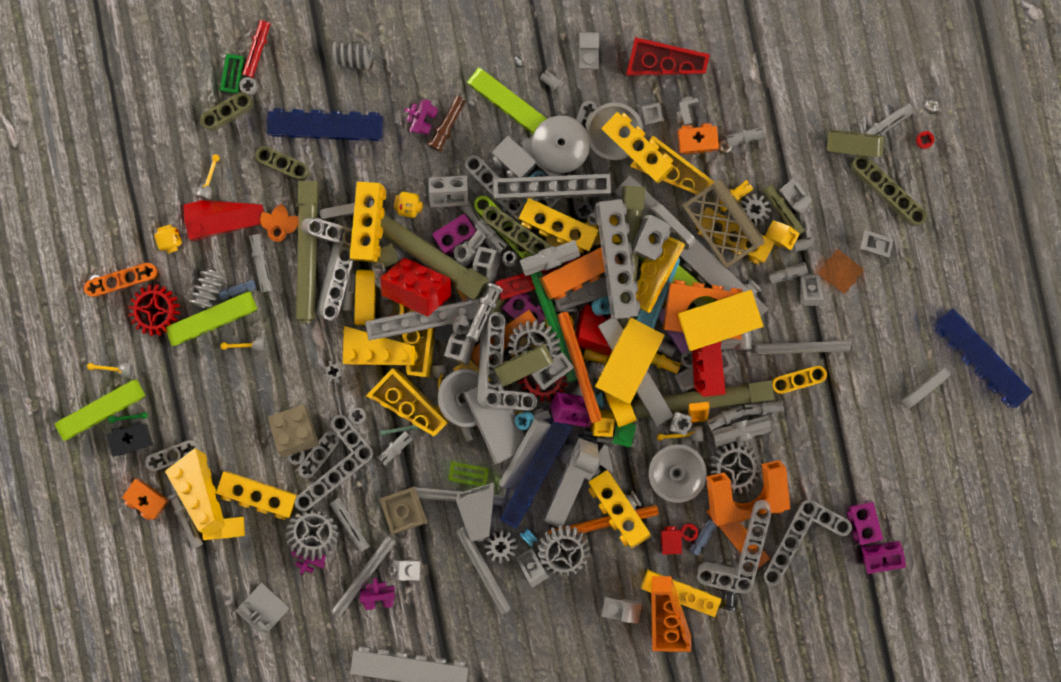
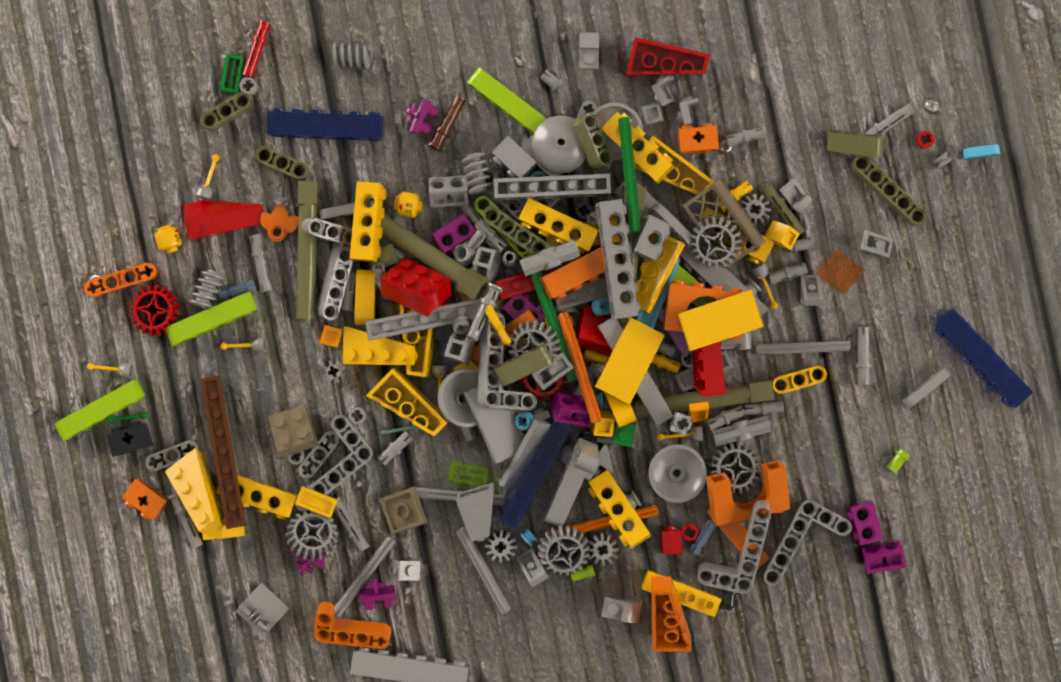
(223, 452): none -> reddish brown plate
(316, 502): none -> yellow tile
(331, 336): none -> light orange tile
(349, 632): none -> orange beam
(476, 173): none -> light grey piece
(495, 321): none -> yellow piece
(586, 572): none -> lime pin
(591, 132): none -> olive beam
(603, 556): none -> light grey gear
(629, 174): none -> green axle
(662, 93): none -> light grey bracket
(723, 247): none -> light grey gear
(761, 272): none -> hinge
(863, 356): none -> light grey pin
(898, 460): none -> lime pin
(942, 160): none -> light grey bush
(981, 151): none -> medium azure beam

